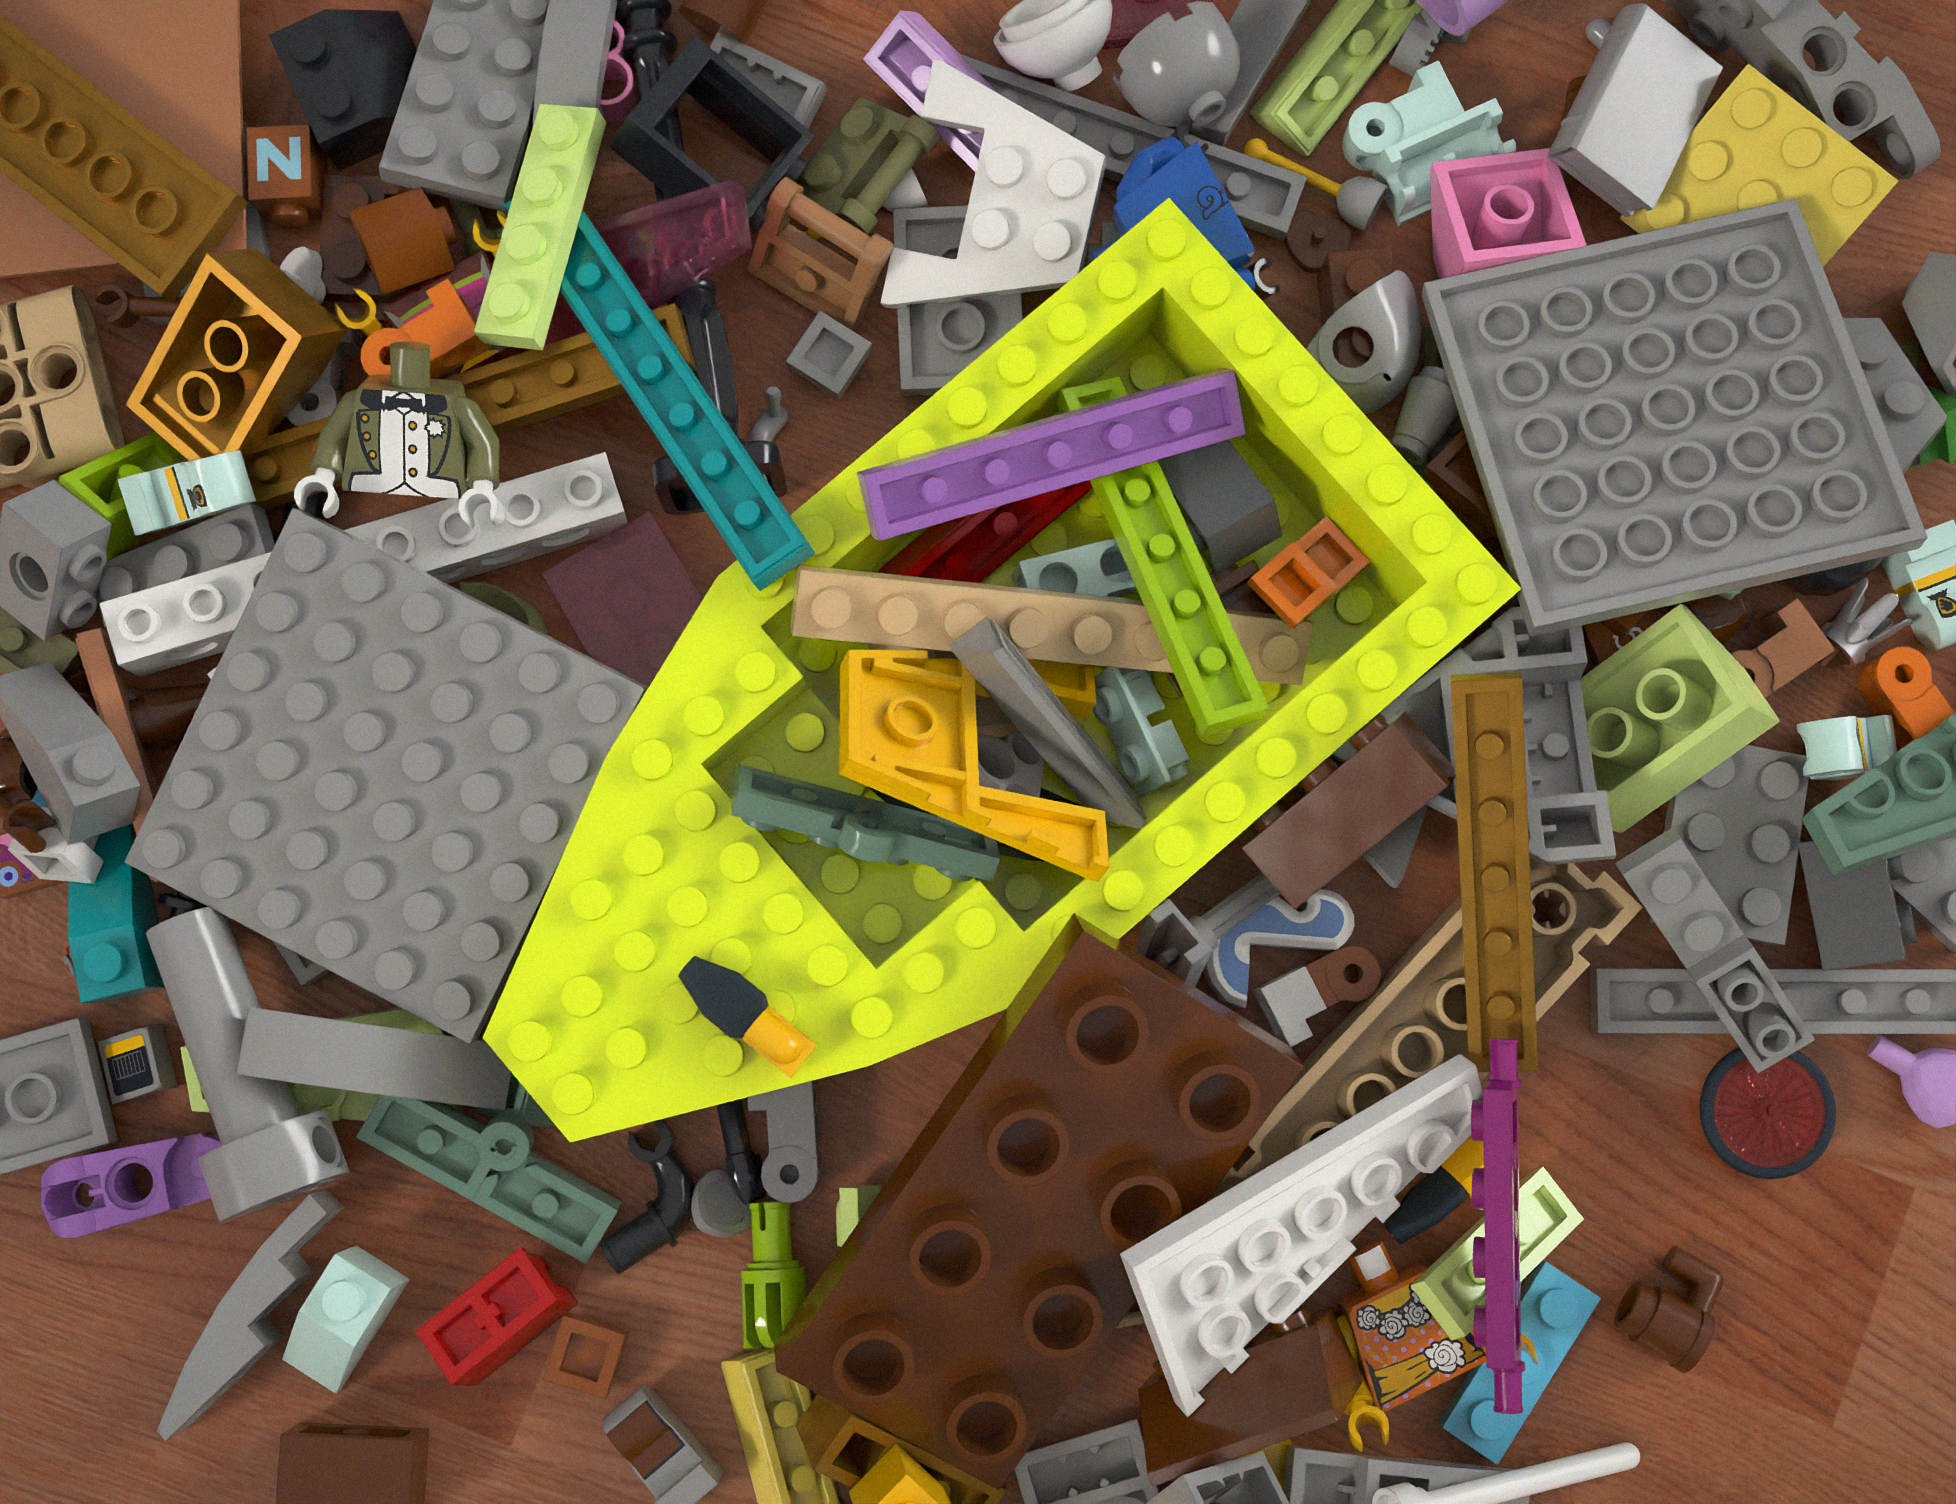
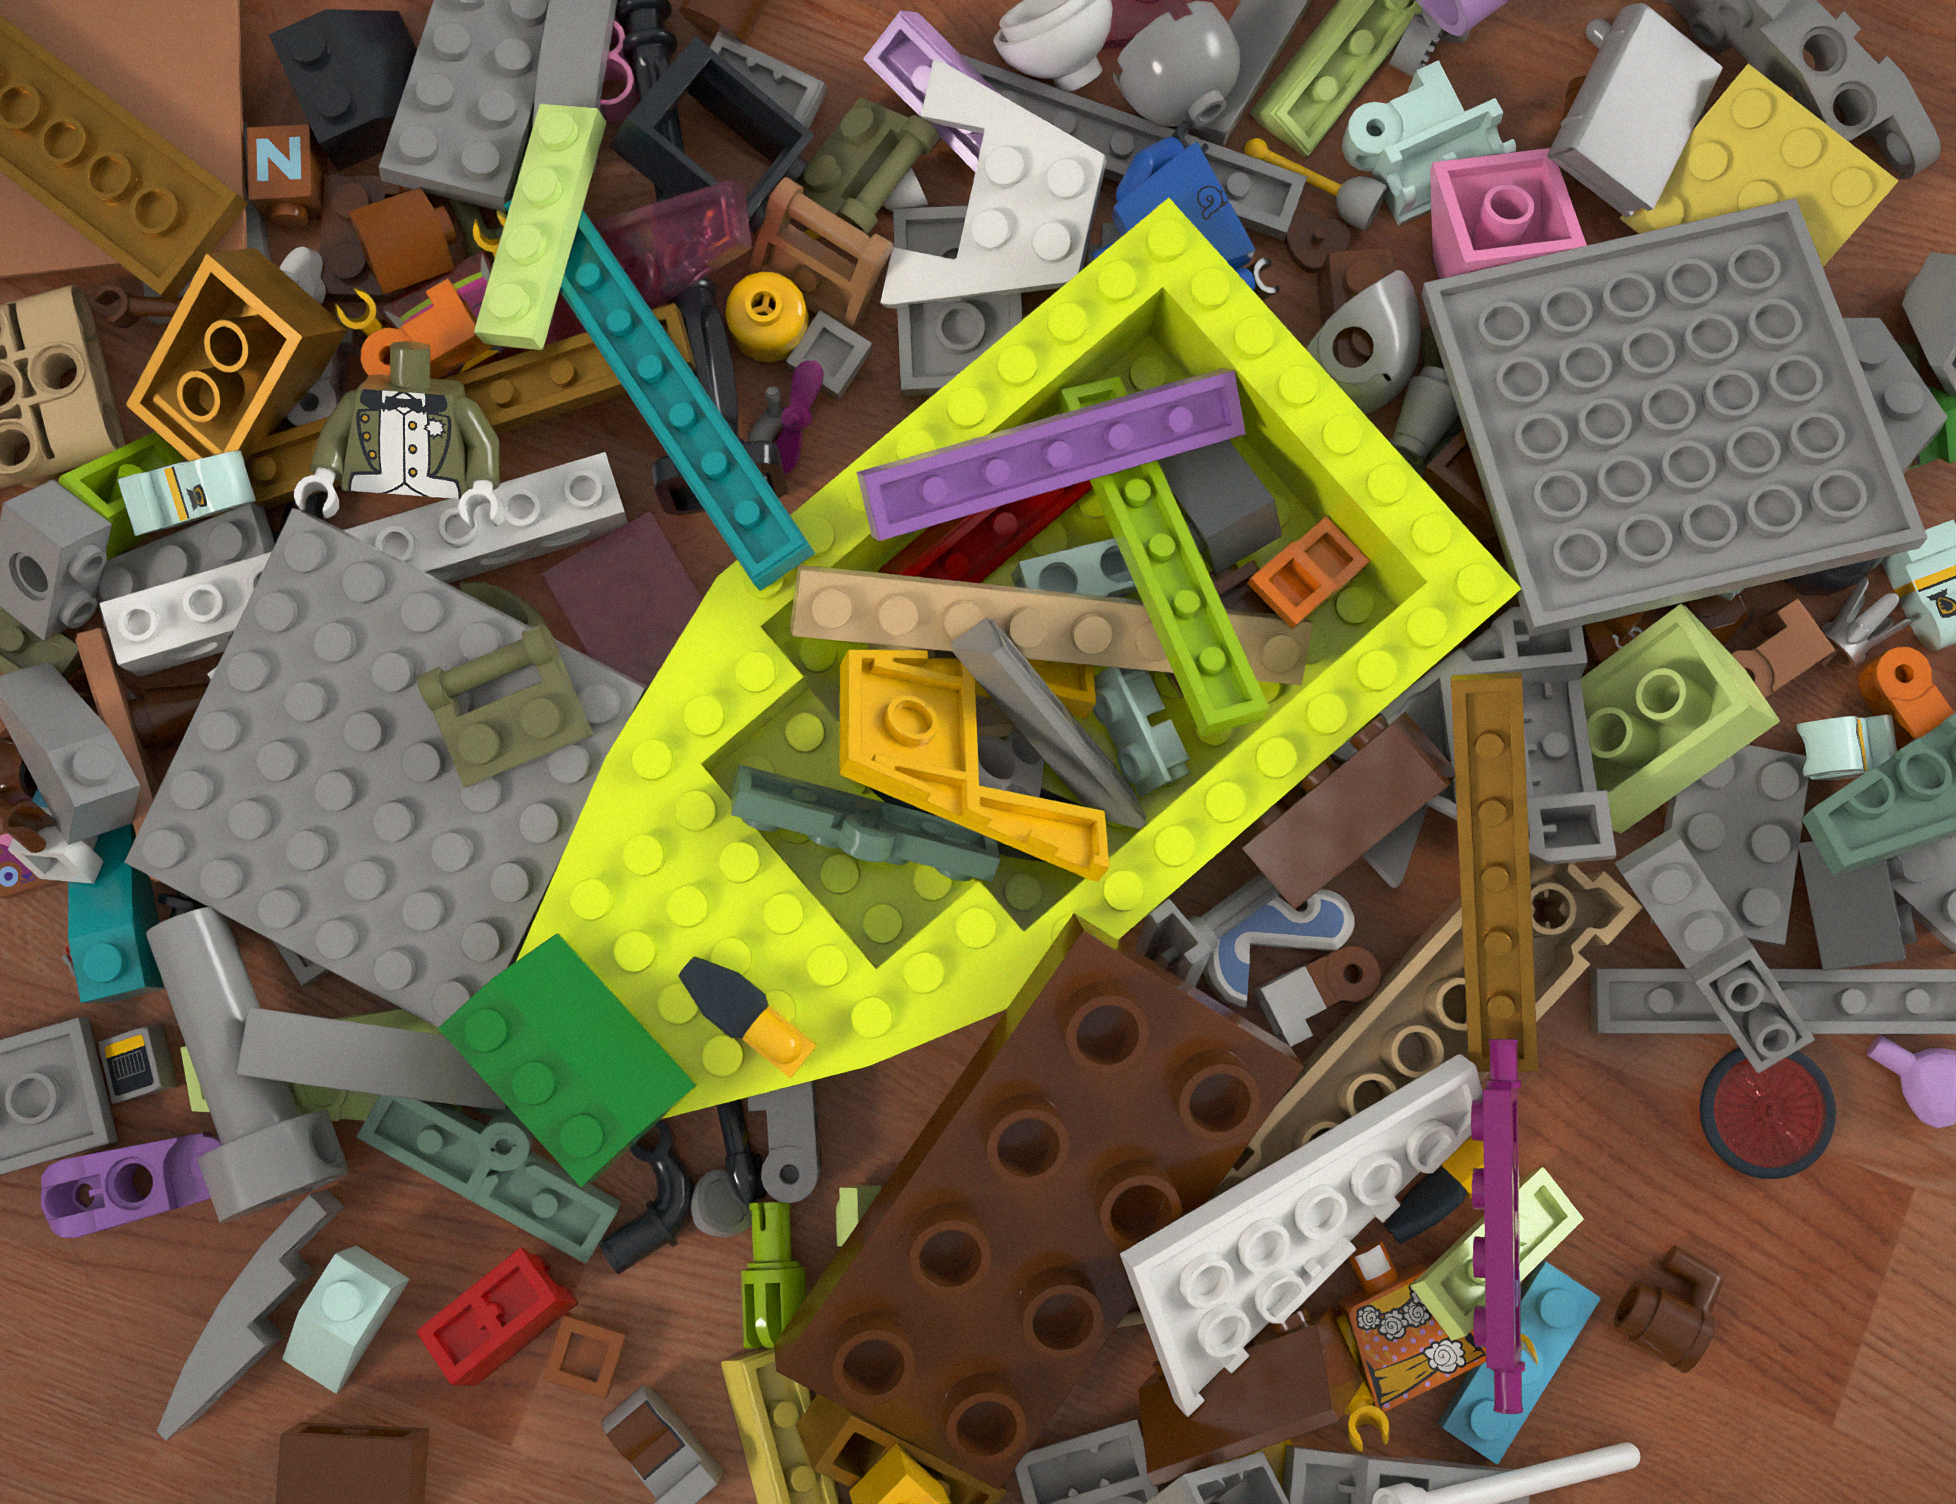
(513, 727): none -> olive plate
(567, 1058): none -> green slope
(786, 318): none -> yellow head
(798, 416): none -> magenta piece

